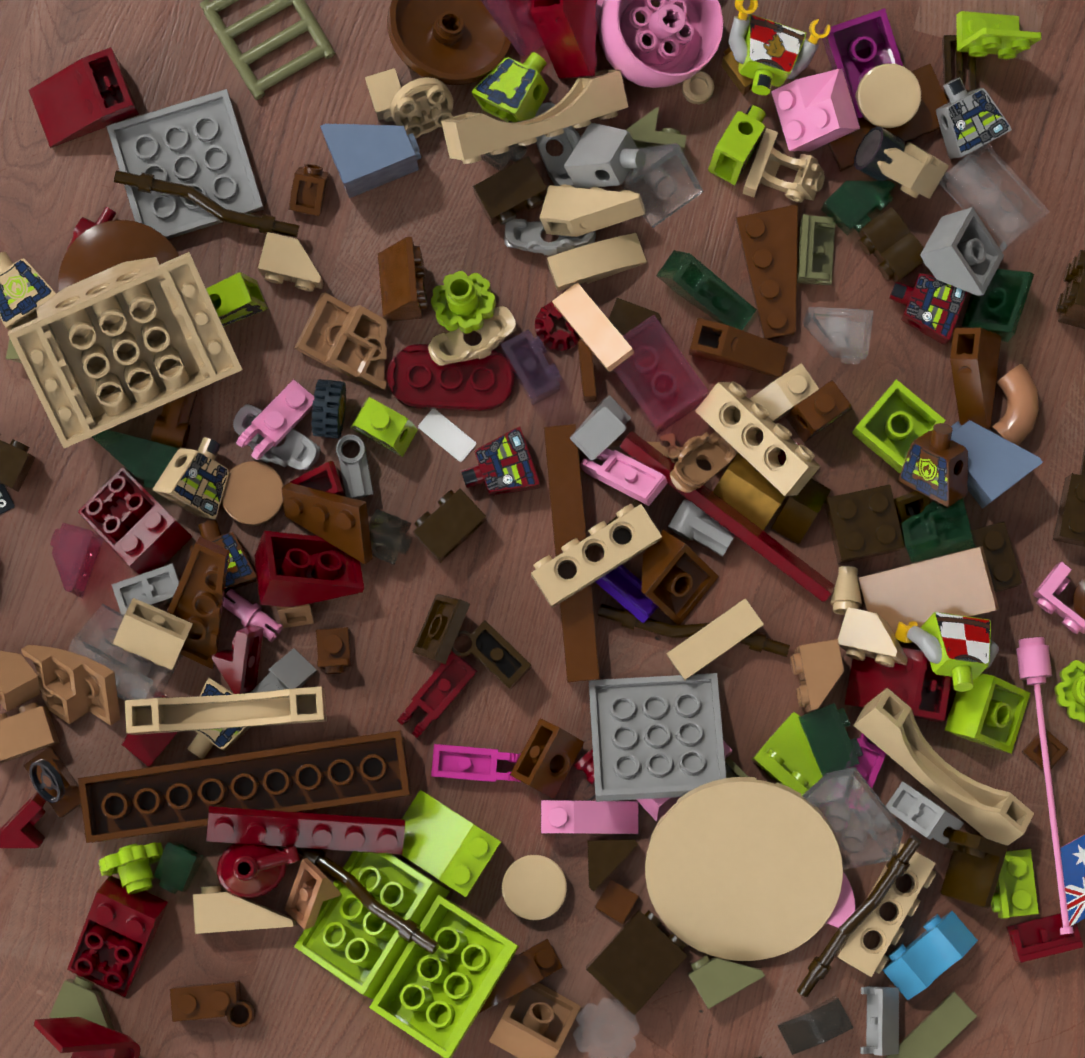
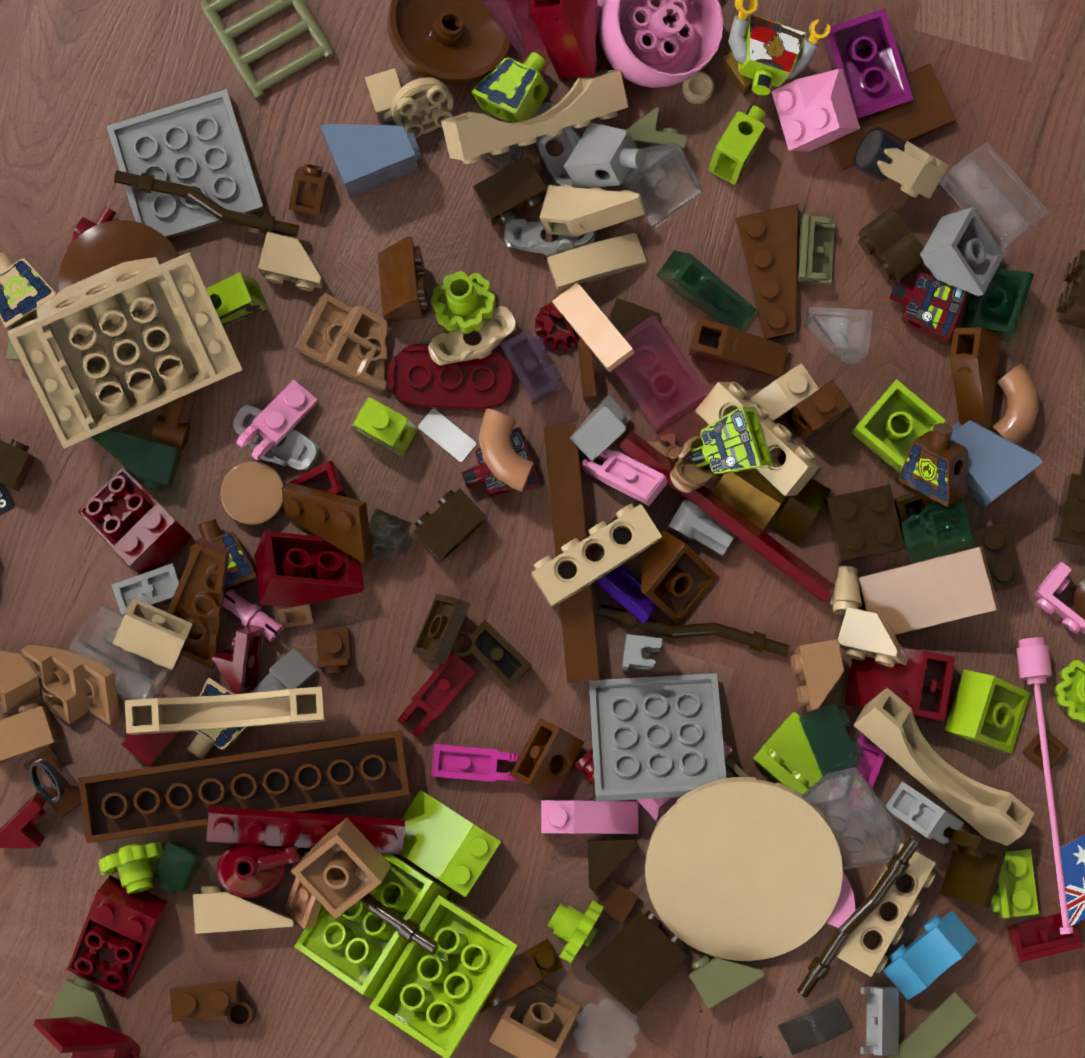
(75, 556): clear pink slope -> none
(83, 98): dark red slope -> none
(195, 480): torso -> none
(328, 408): black wheel -> none
(341, 868): none -> medium nougat slope
(354, 470): light grey piece -> none
(499, 452): none -> nougat cylinder
(534, 887): tan tile -> none
(575, 927): none -> lime plant
(635, 652): none -> light grey hinge
(714, 639): tan tile -> none
(733, 443): none -> torso
(766, 164): tan tile -> none
(856, 201): clear green slope -> none
(888, 95): tan tile -> none
(946, 40): dark brown tile -> none
(953, 645): torso -> none
(969, 119): torso -> none
(992, 34): lime bracket -> none

